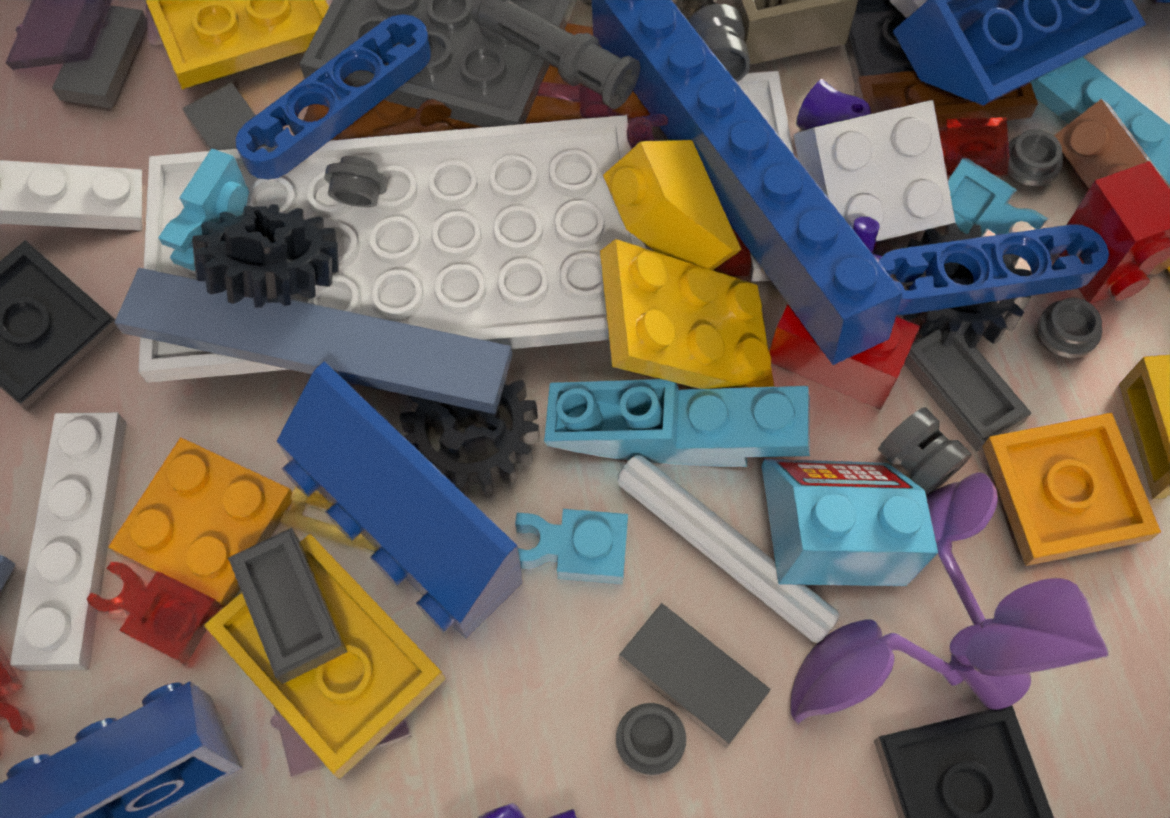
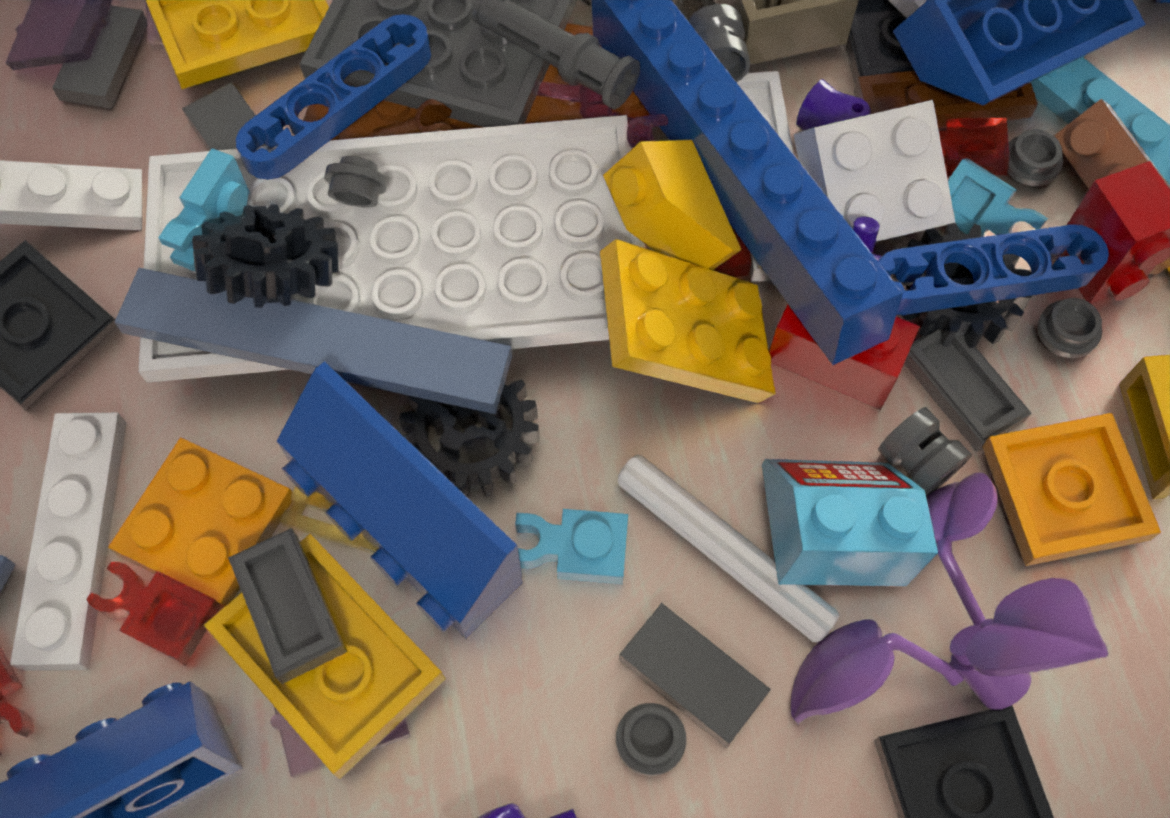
(678, 425): medium azure slope -> none

